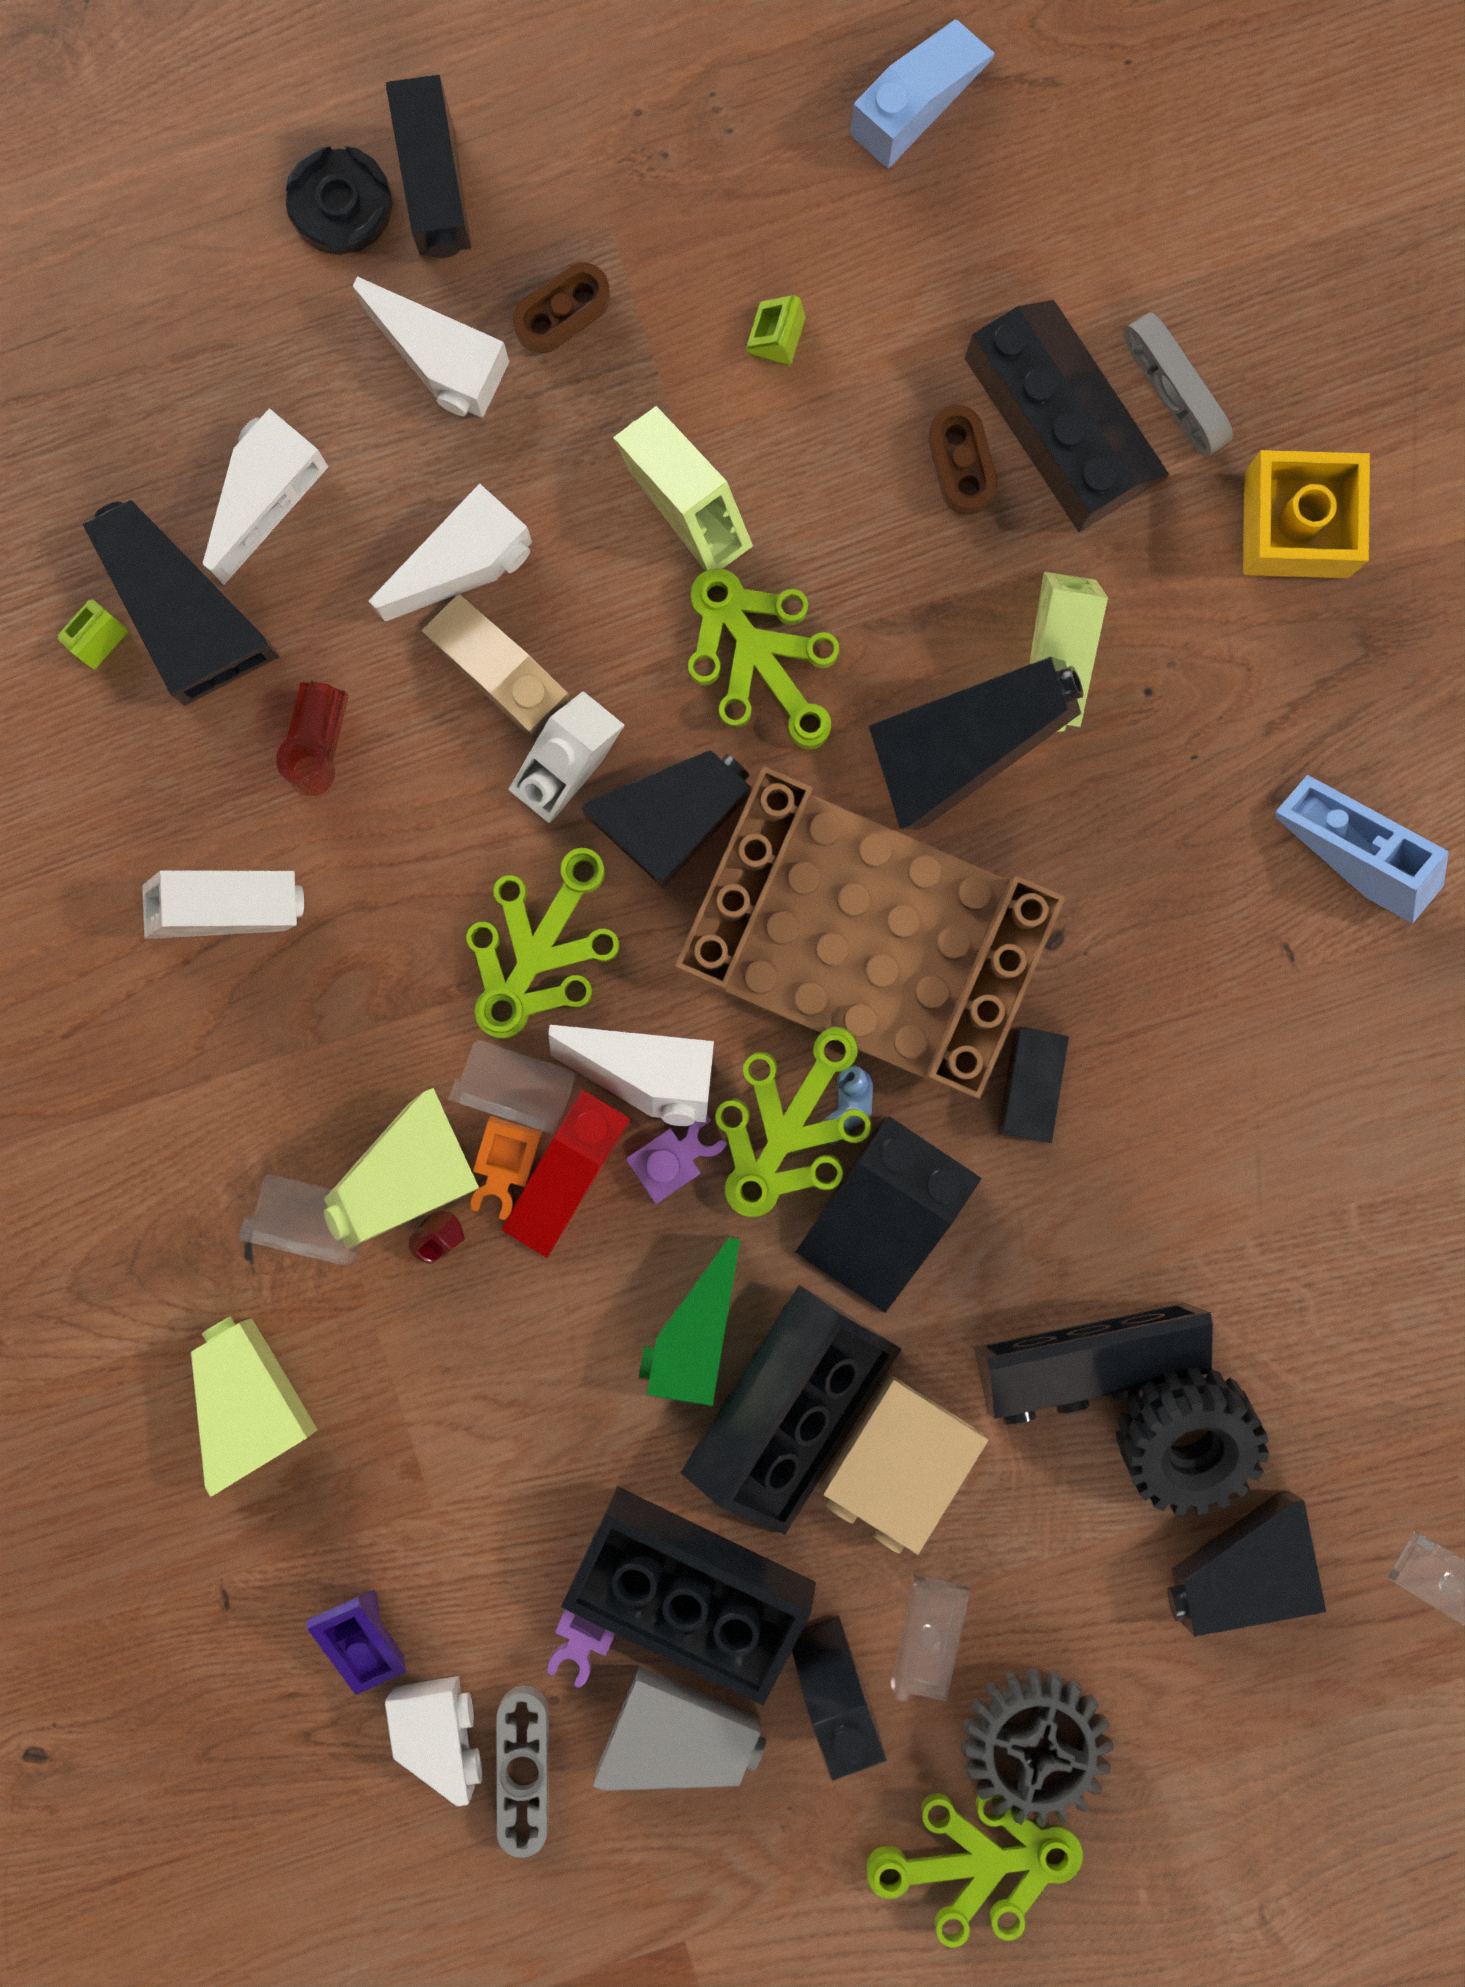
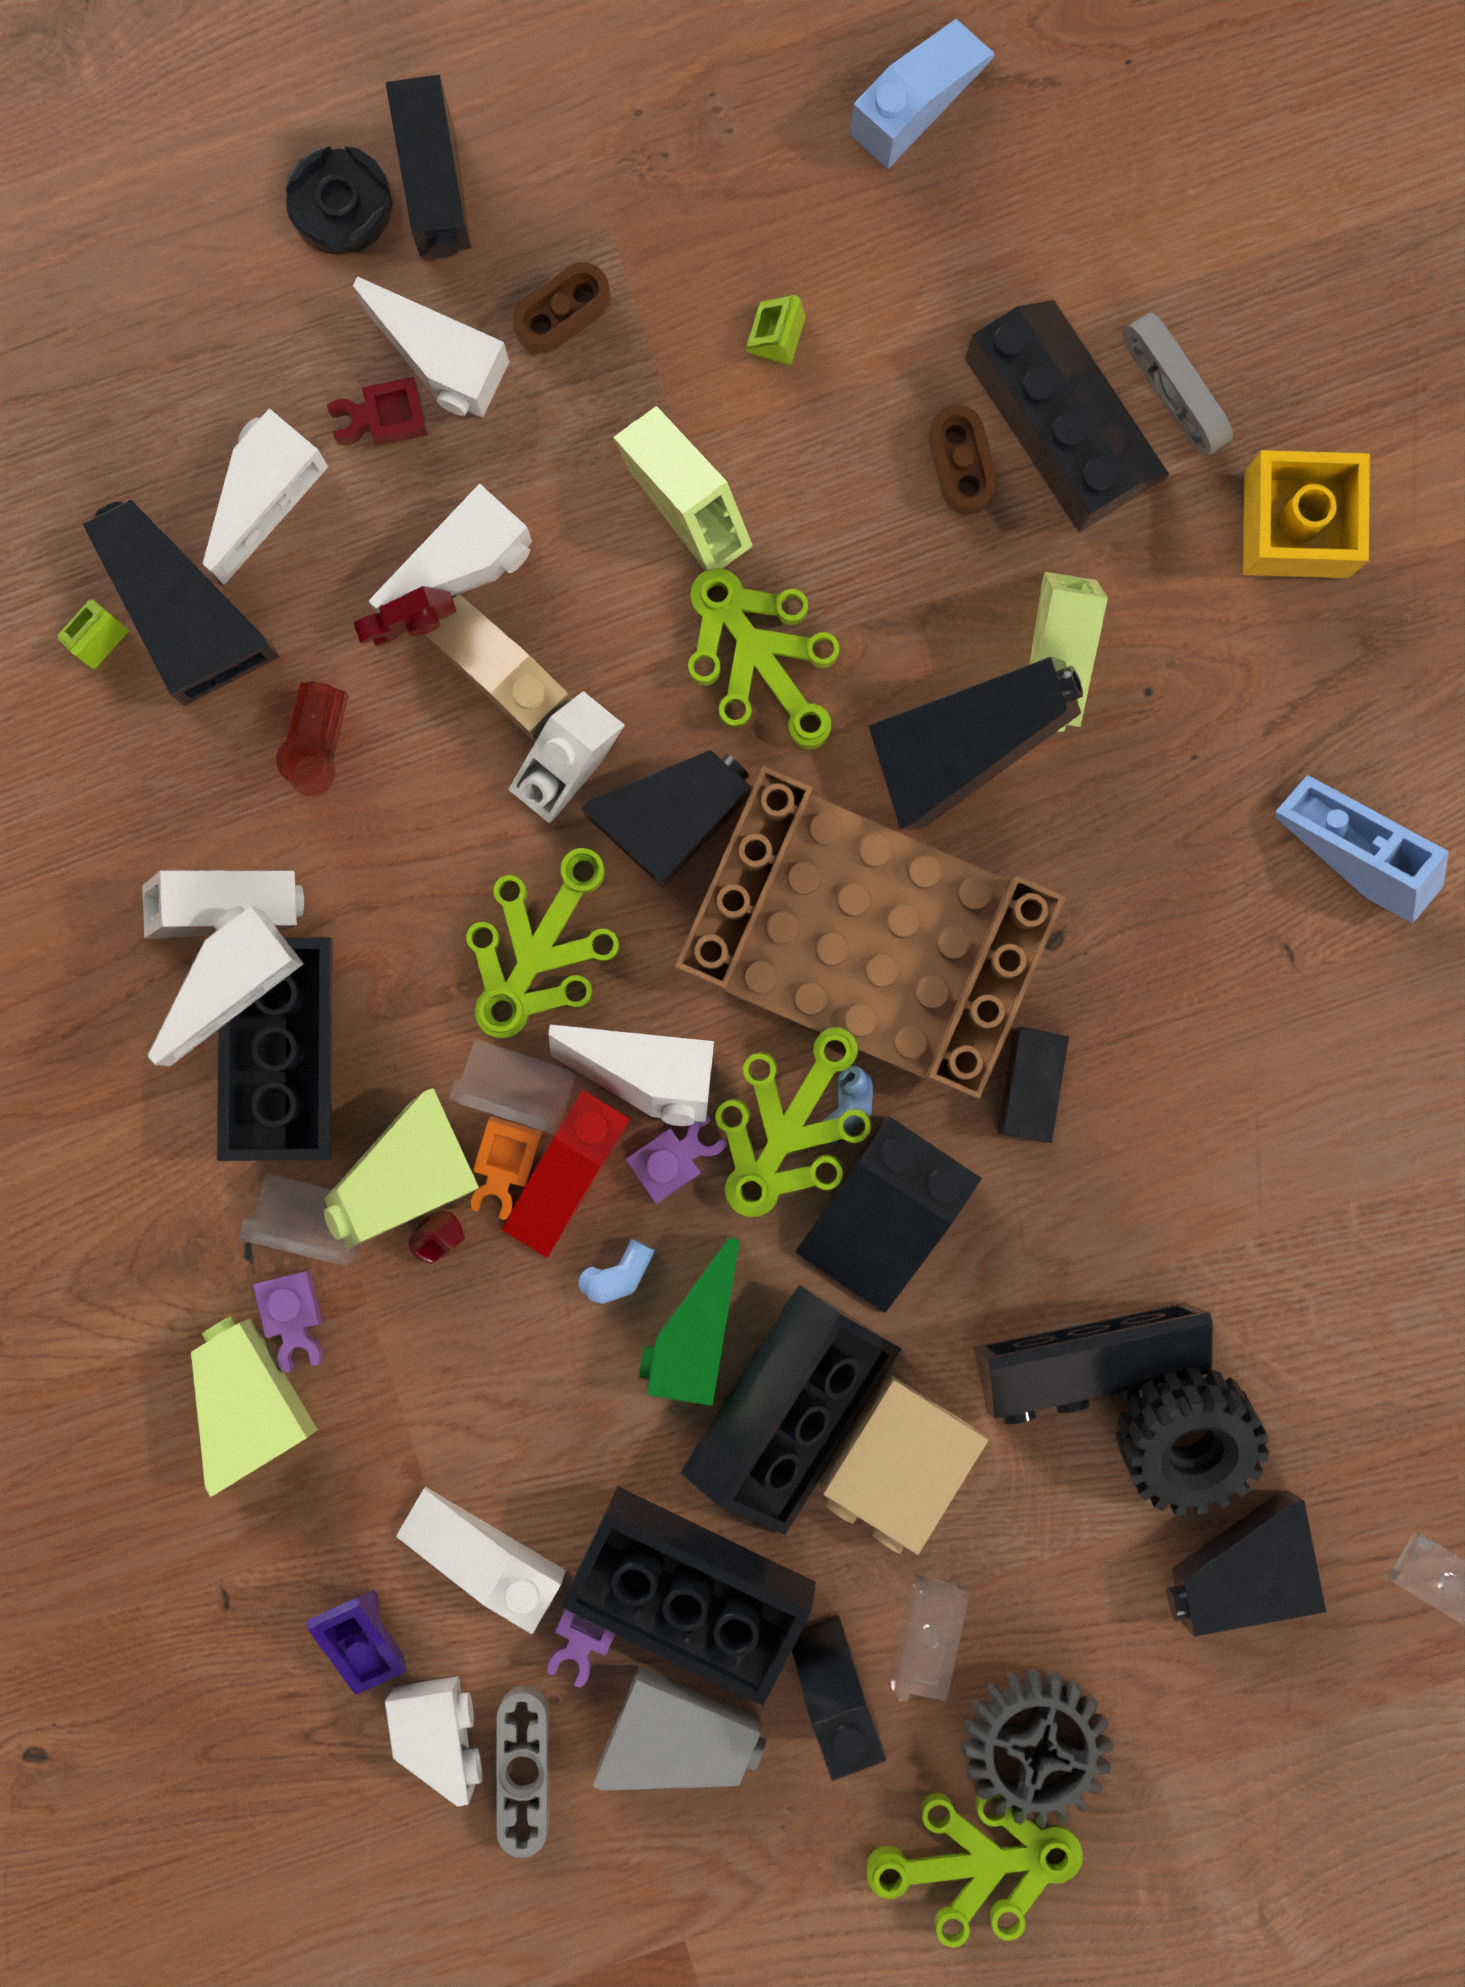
(227, 976): none -> white slope
(280, 1066): none -> black slope
(288, 1308): none -> medium lavender plate
(389, 412): none -> dark red plate
(413, 612): none -> dark red plate
(482, 1560): none -> white slope
(620, 1280): none -> light blue arm

